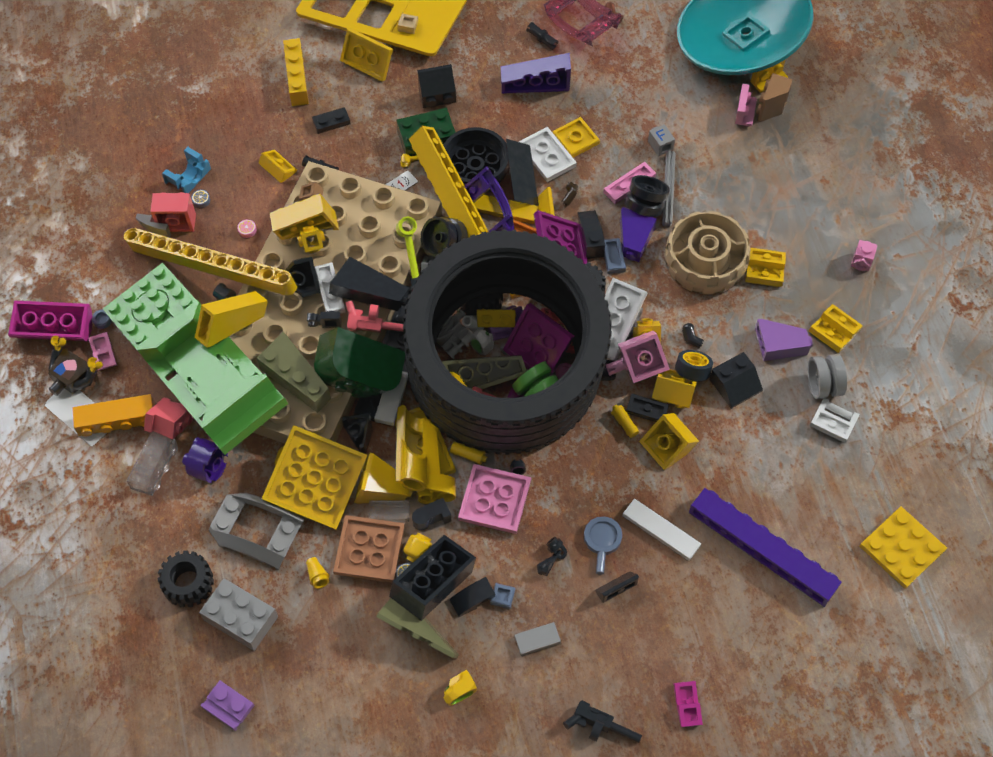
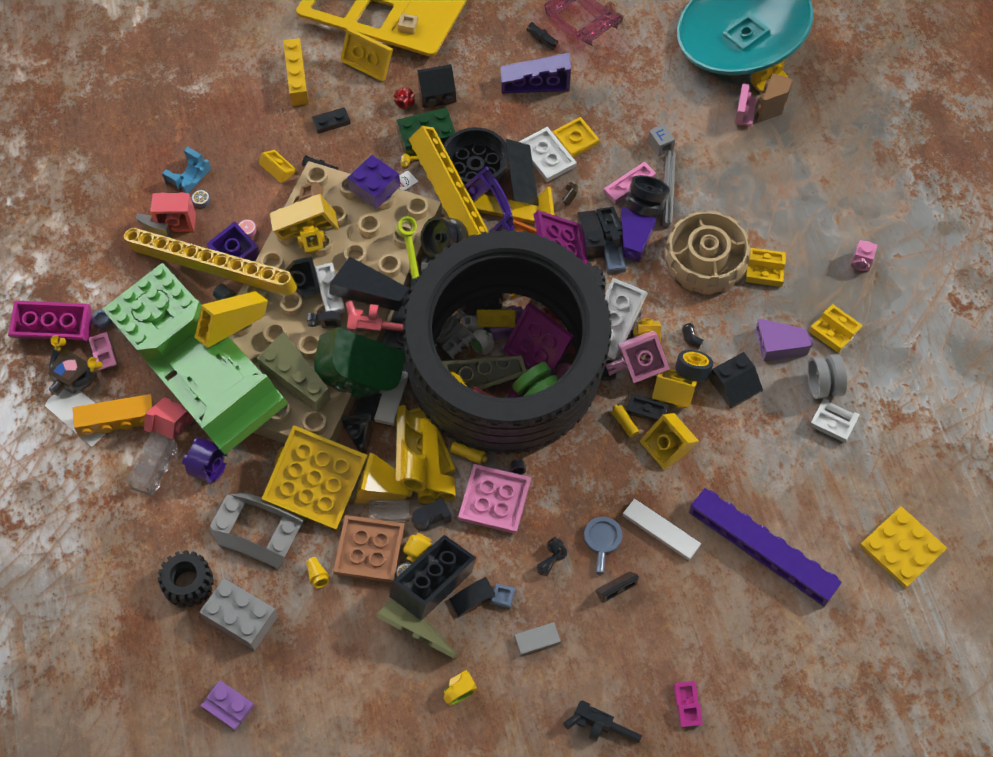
(235, 242): none -> dark purple brick
(373, 181): none -> dark purple brick
(404, 98): none -> red gear
(610, 225): none -> black hinge

